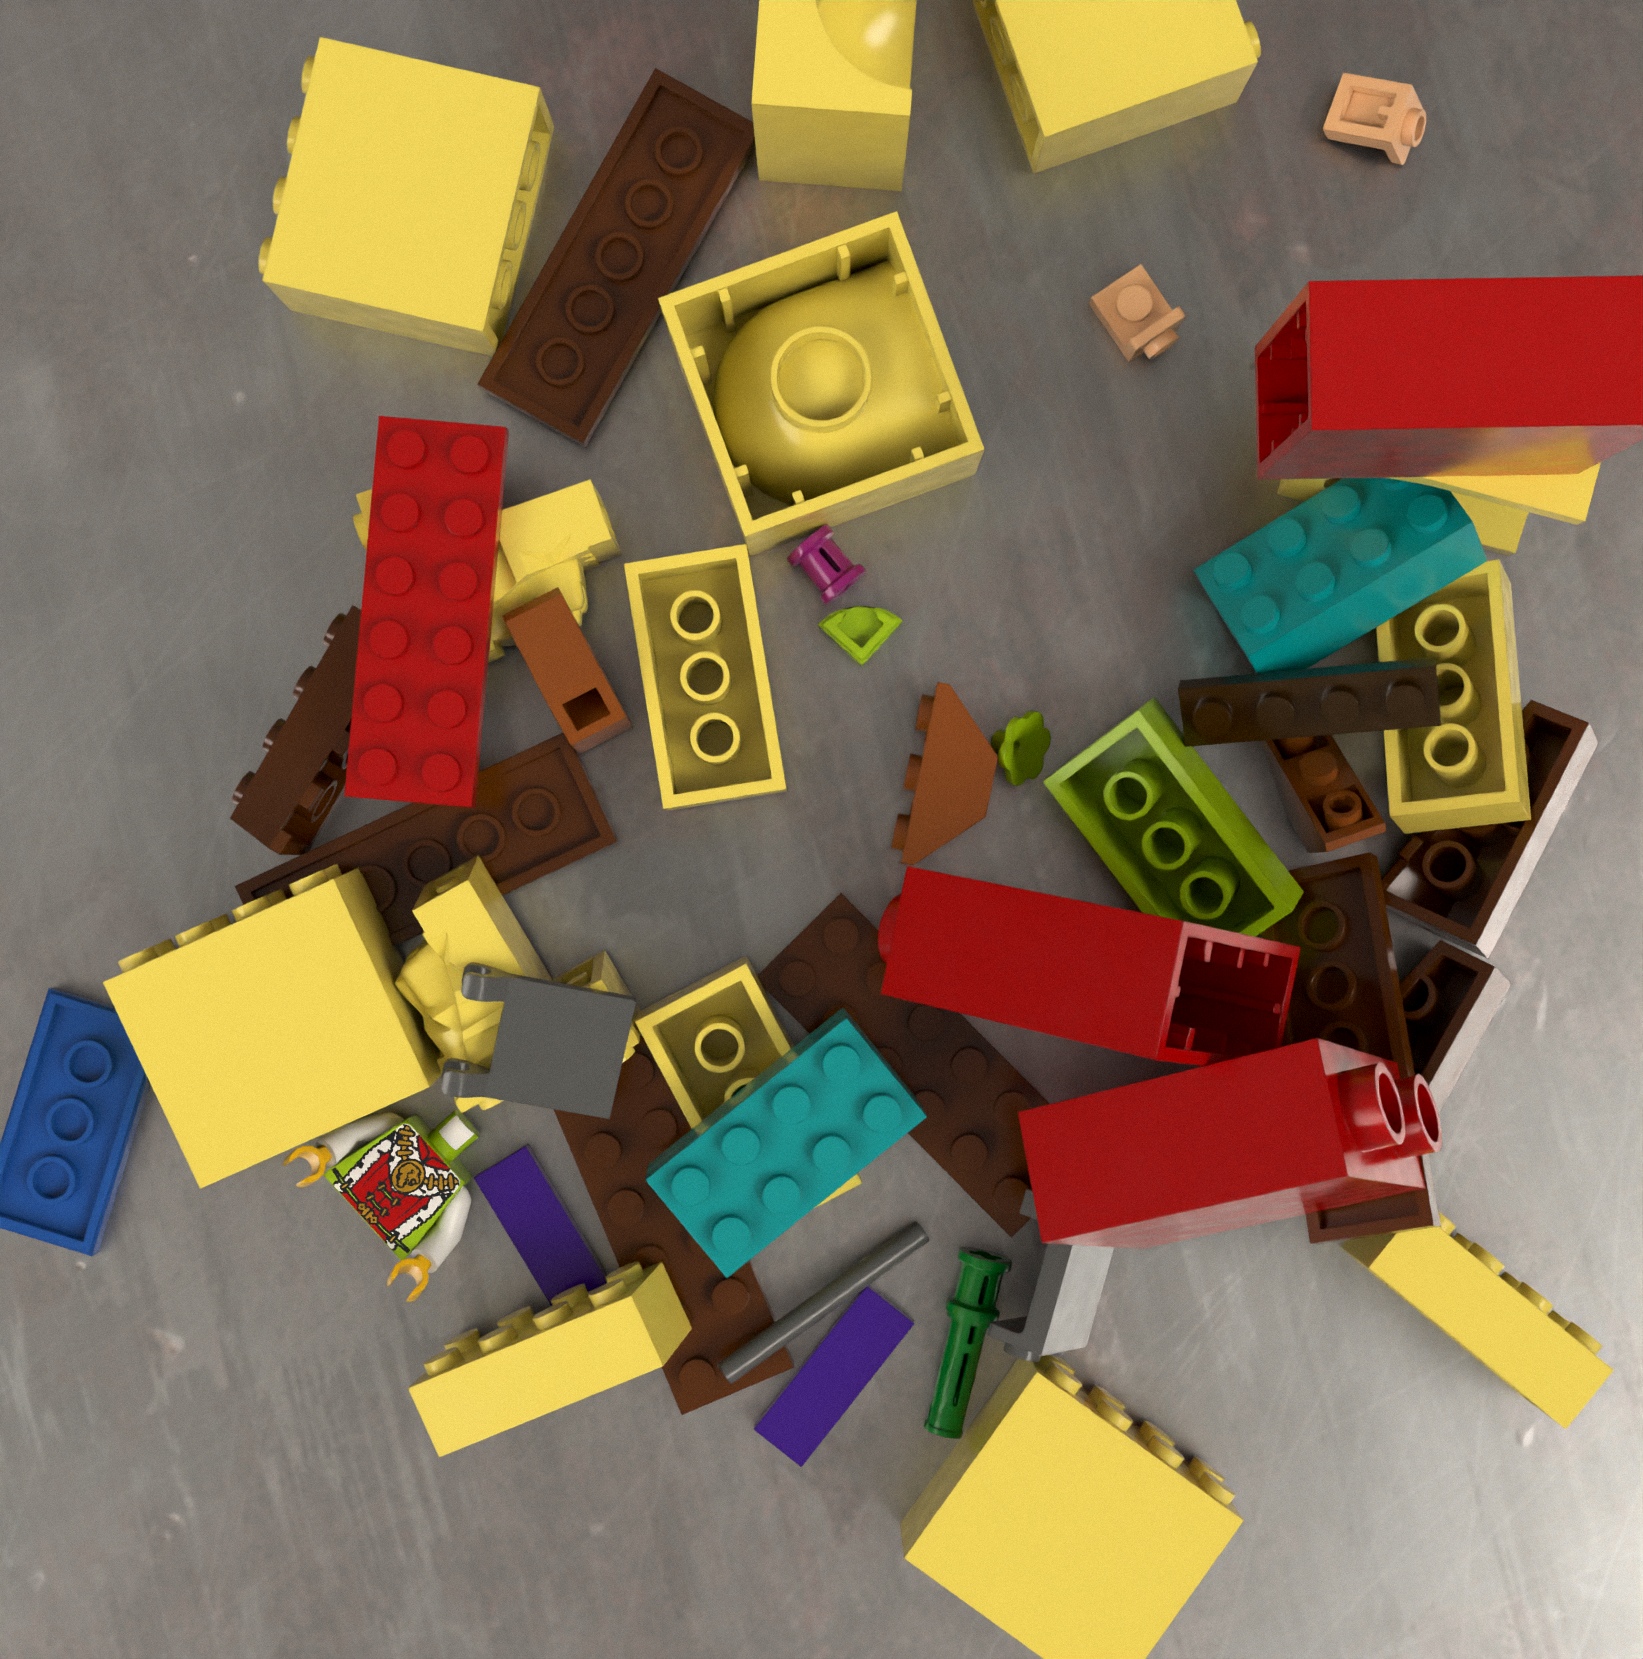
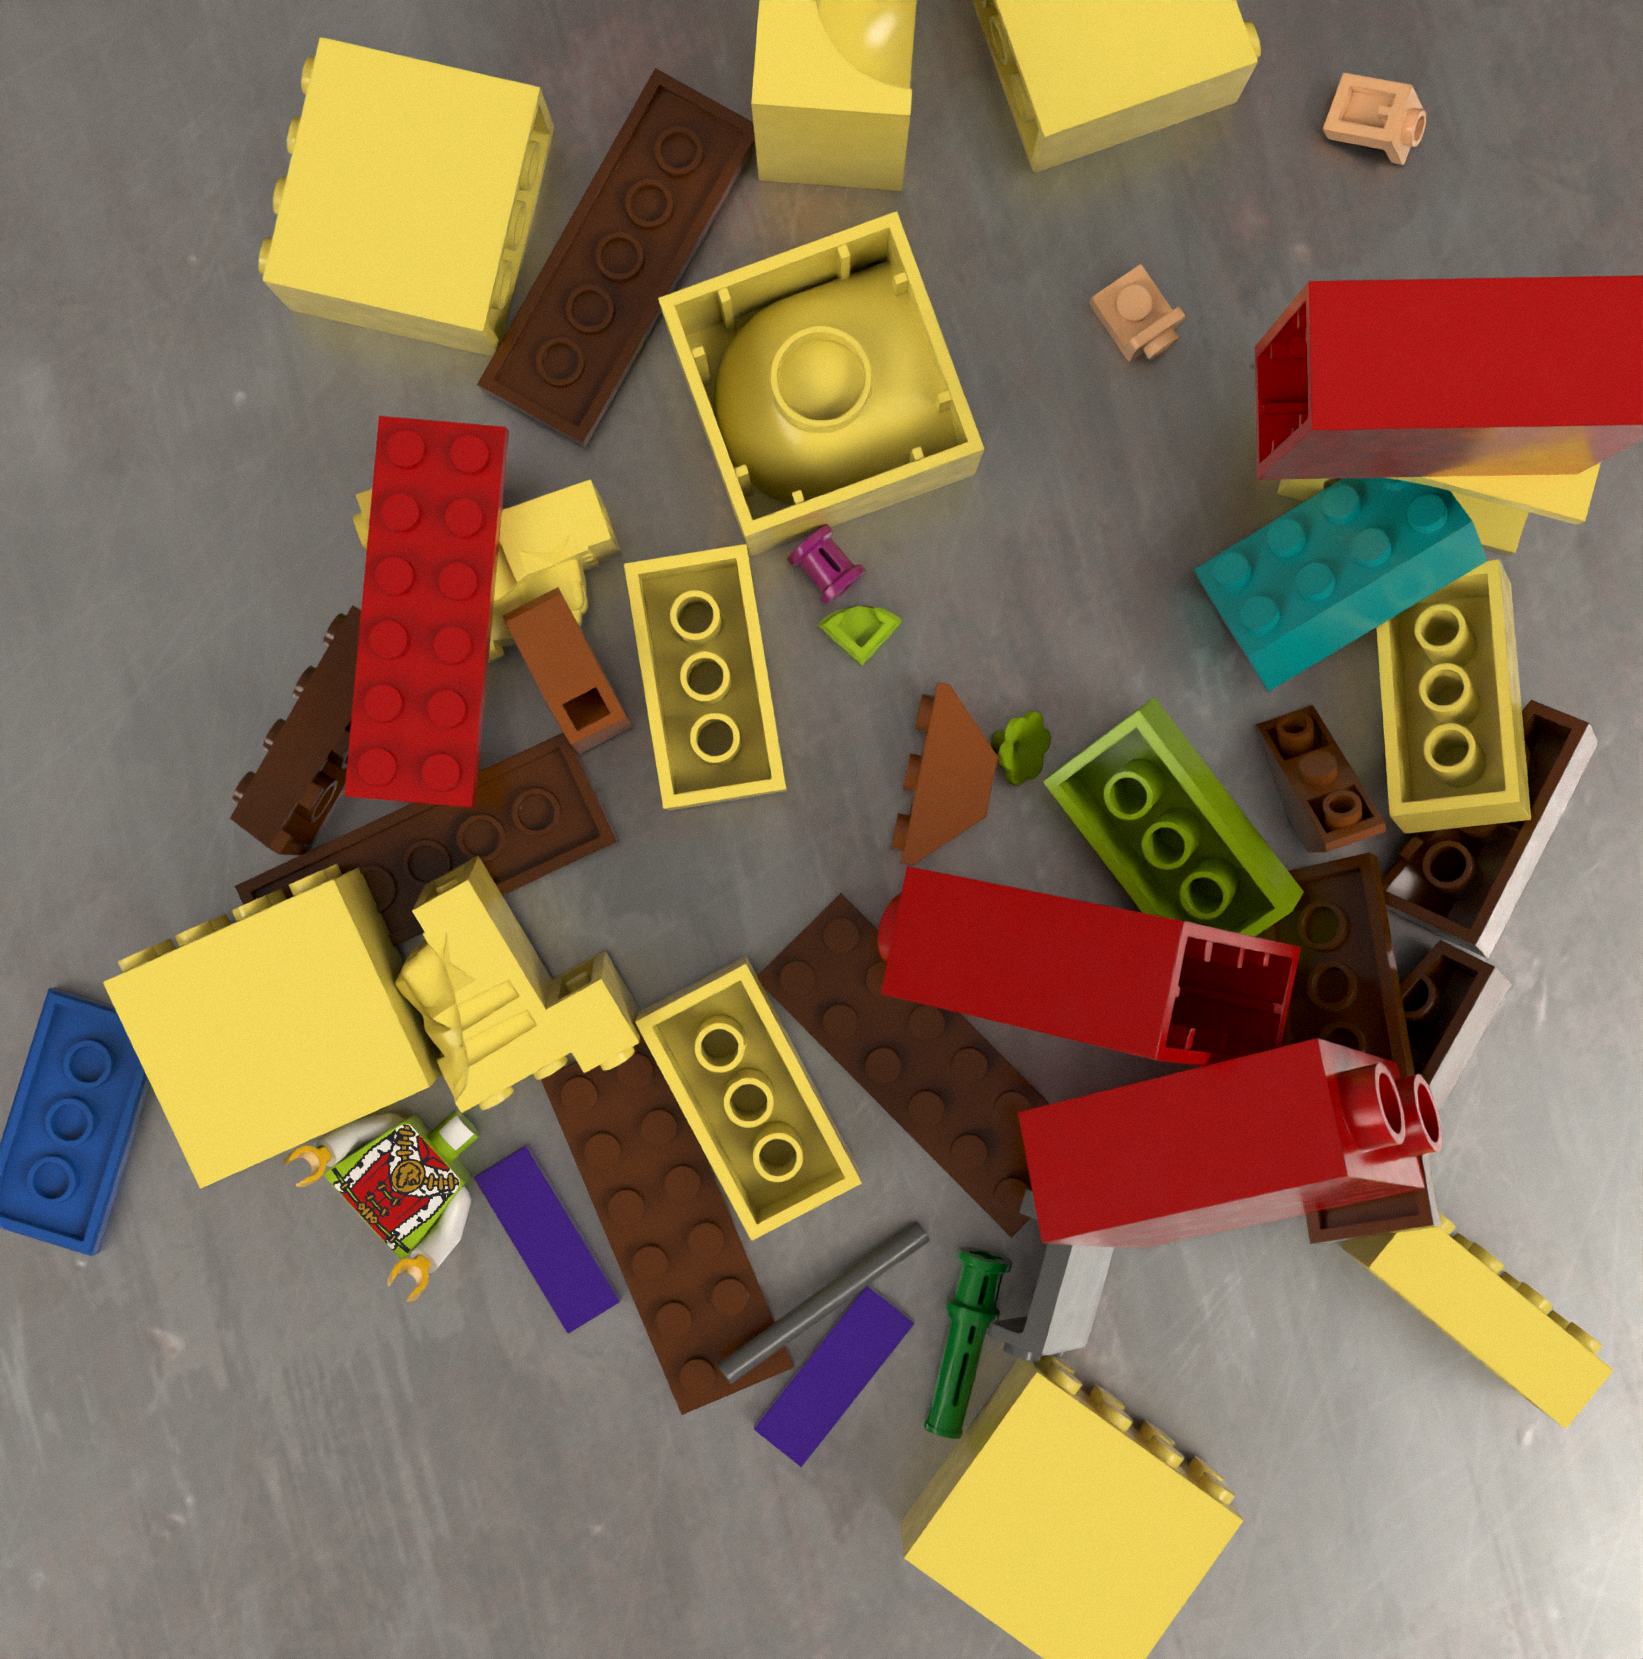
(550, 1356): light yellow brick -> none
(552, 1045): dark grey flag -> none
(784, 1142): teal brick -> none
(1310, 702): dark brown plate -> none

